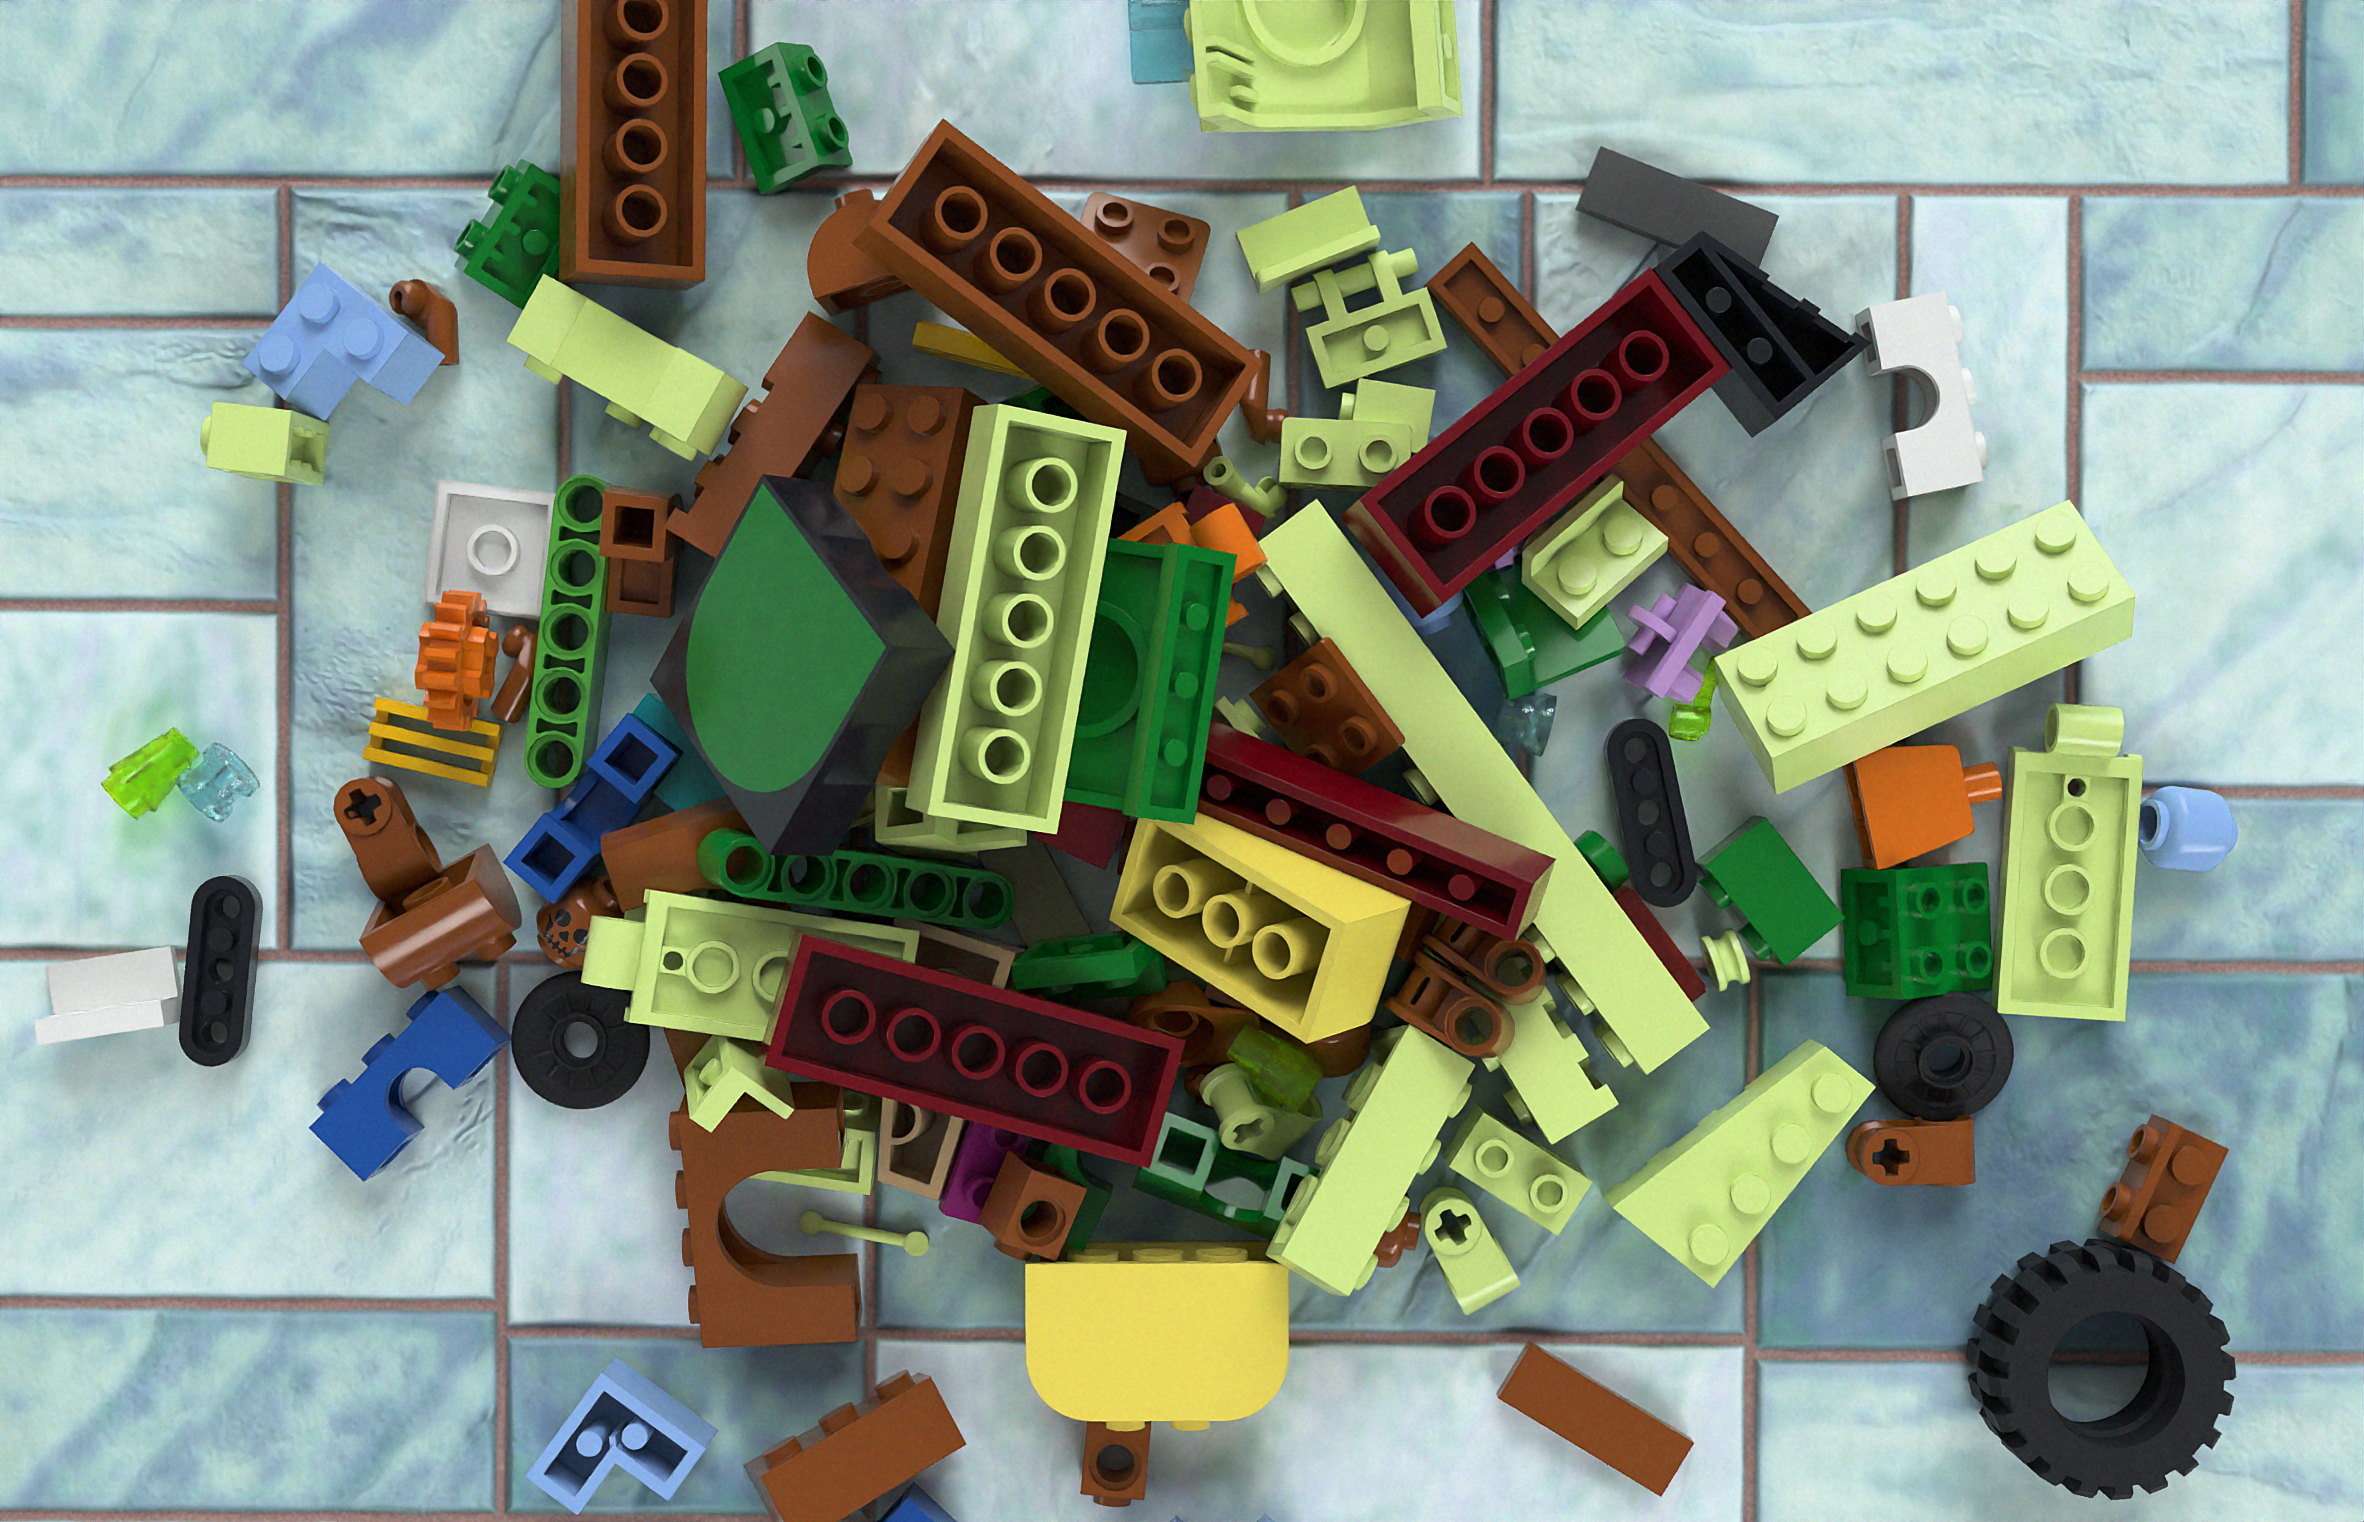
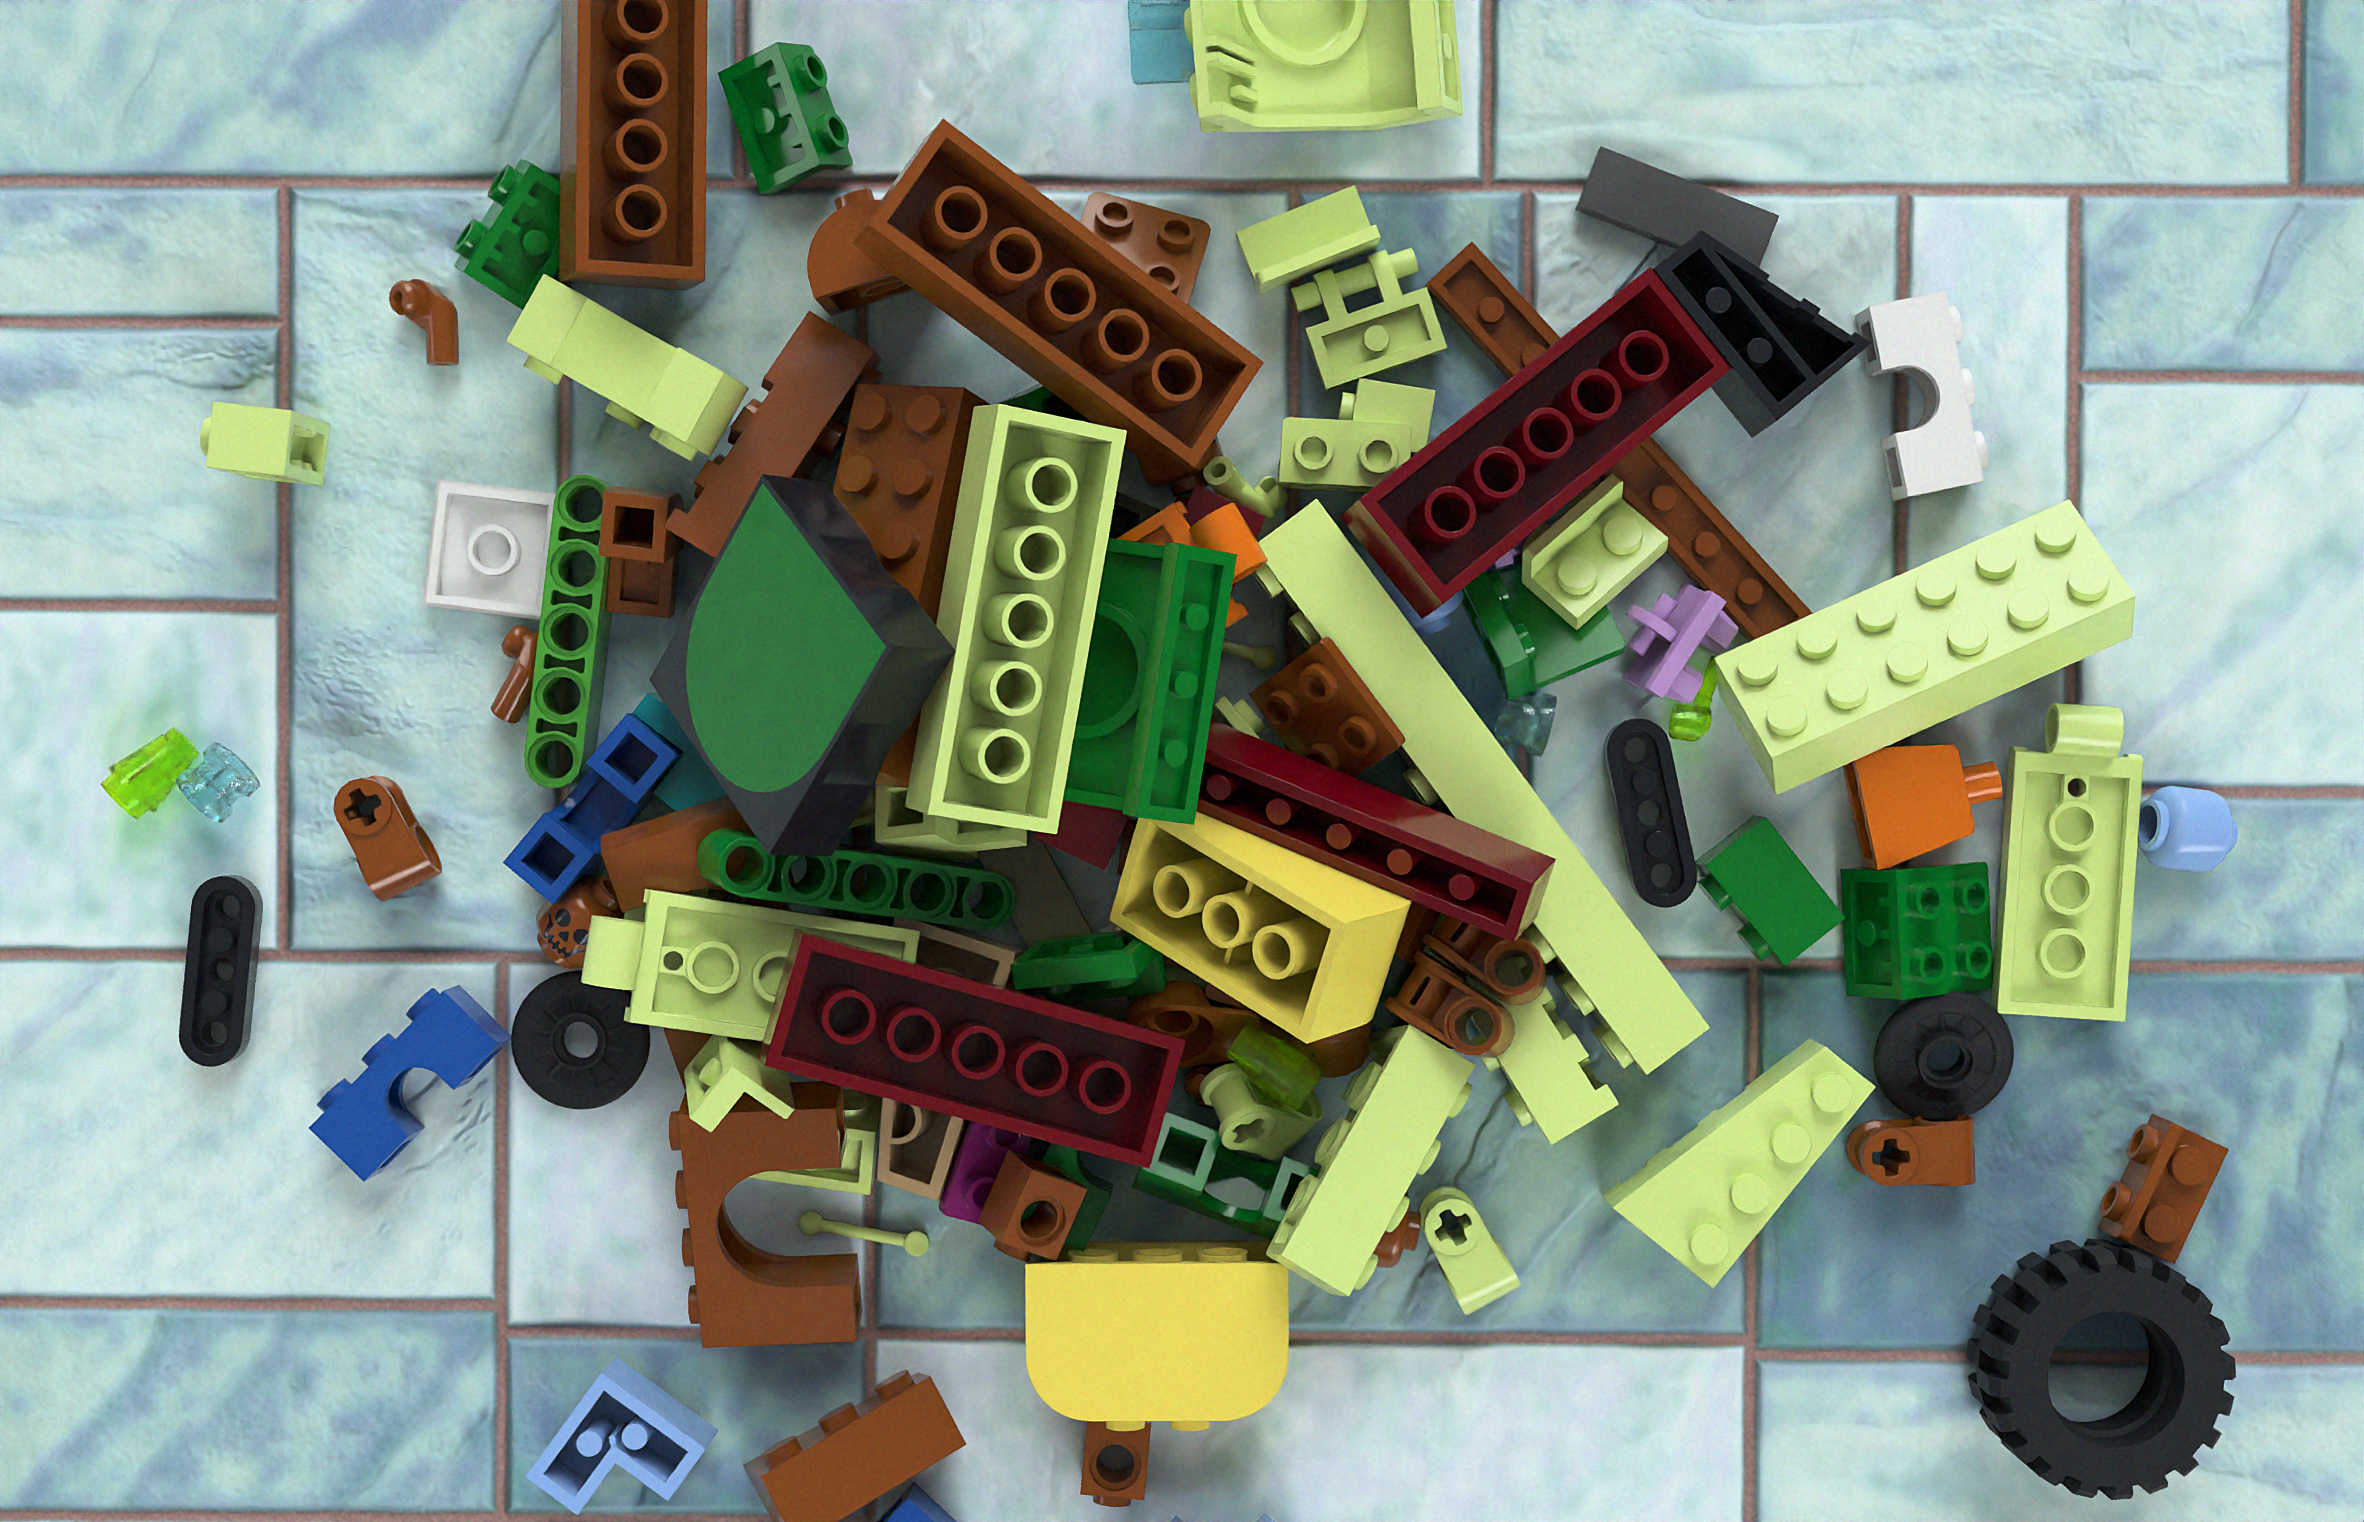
(111, 995): white panel -> none
(333, 337): light blue brick -> none
(381, 730): yellow tile -> none
(443, 921): dark orange brick -> none
(456, 660): orange gear -> none
(962, 348): yellow tile -> none
(1261, 422): dark orange arm -> none
(1517, 1169): yellowish green brick -> none
(1595, 1418): dark orange tile -> none
(1603, 859): green tile -> none
(1660, 942): clear red tile -> none
(1724, 959): yellowish green bush -> none

